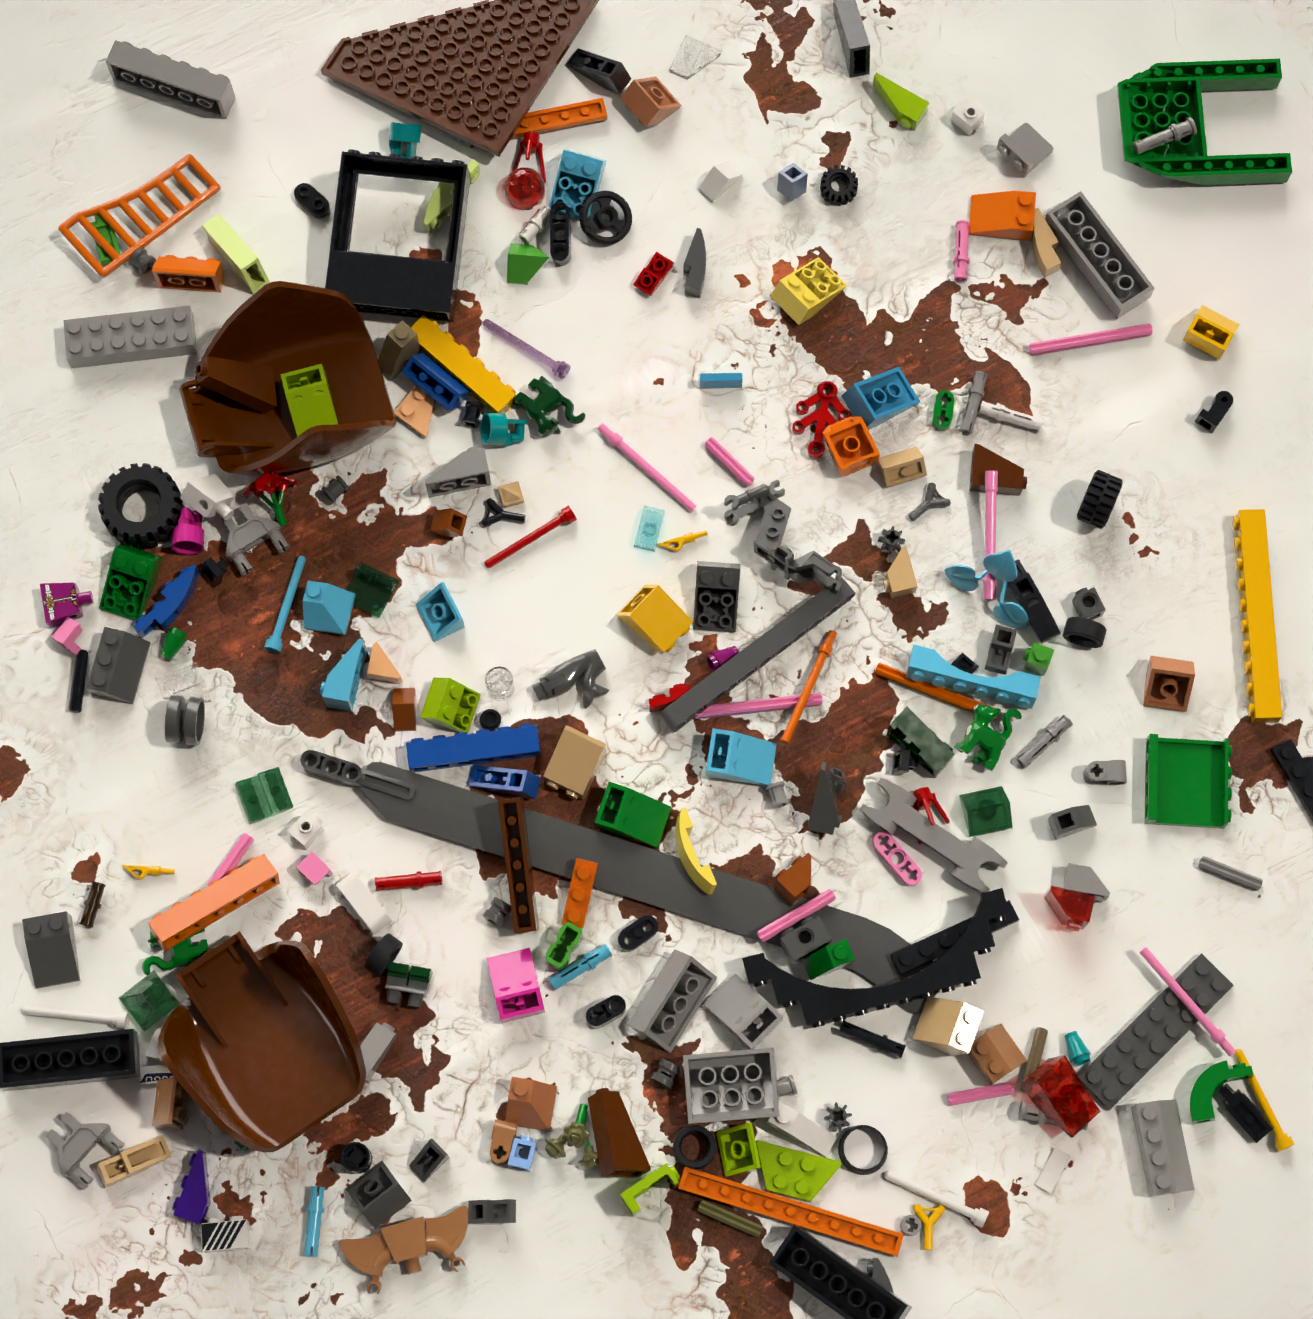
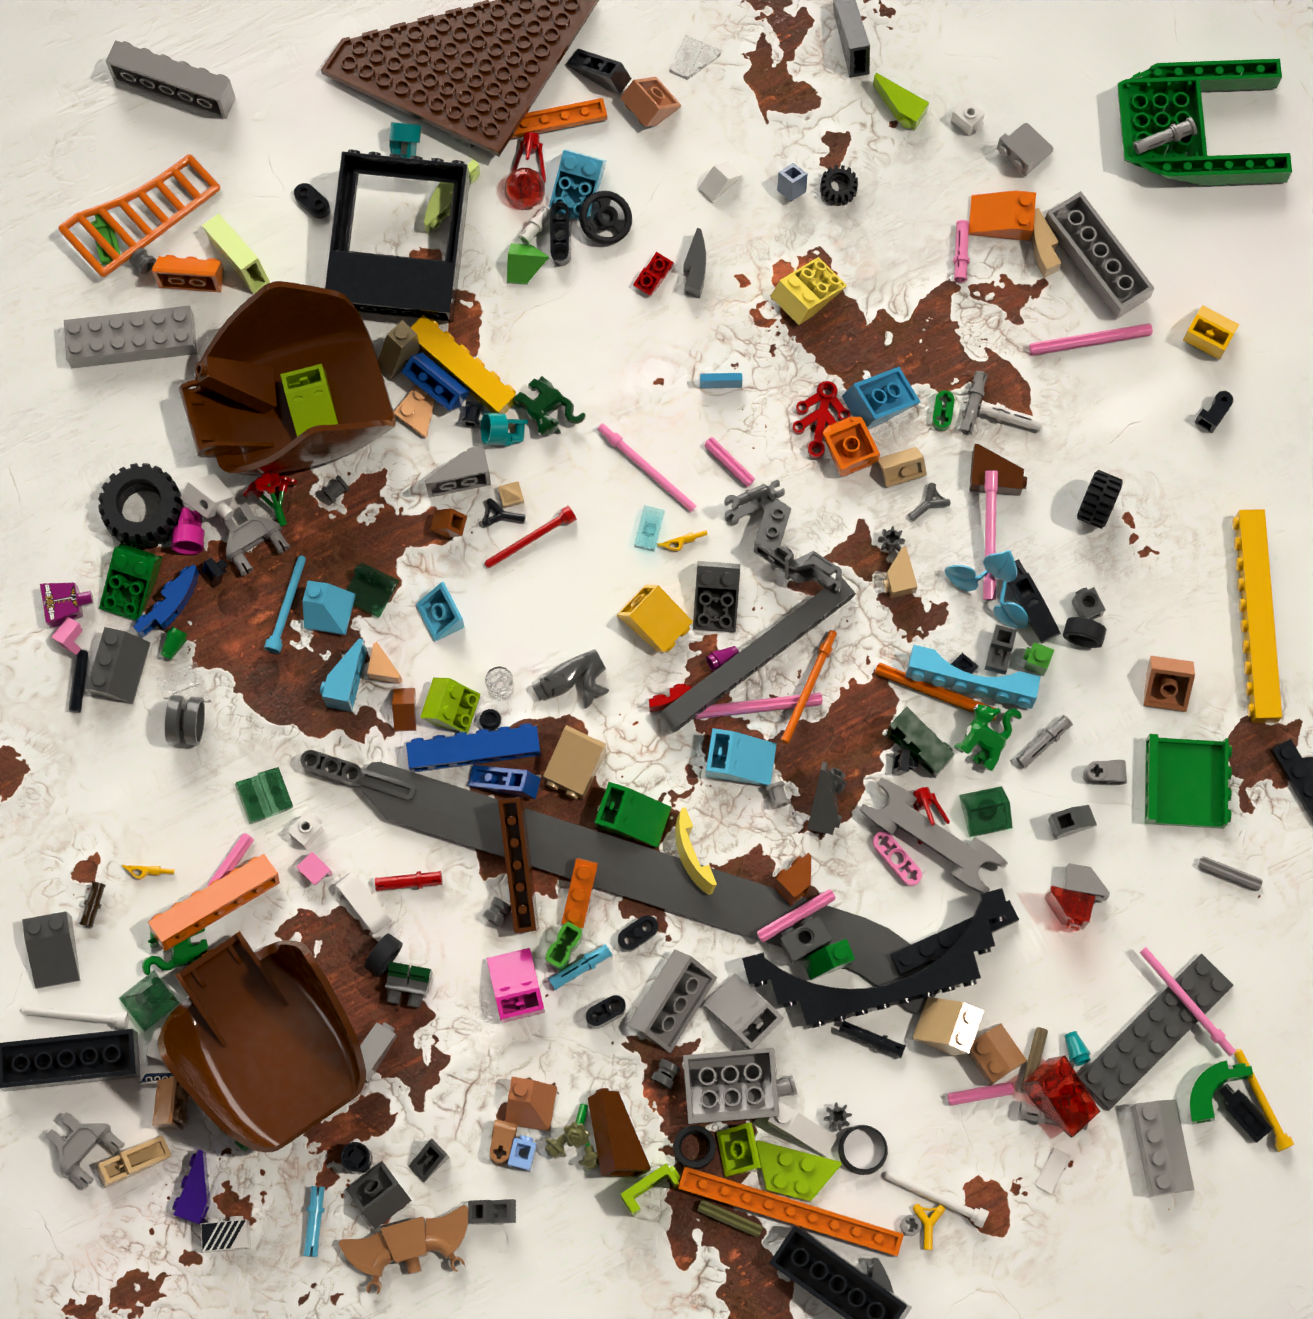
(559, 368): clear purple piece -> none

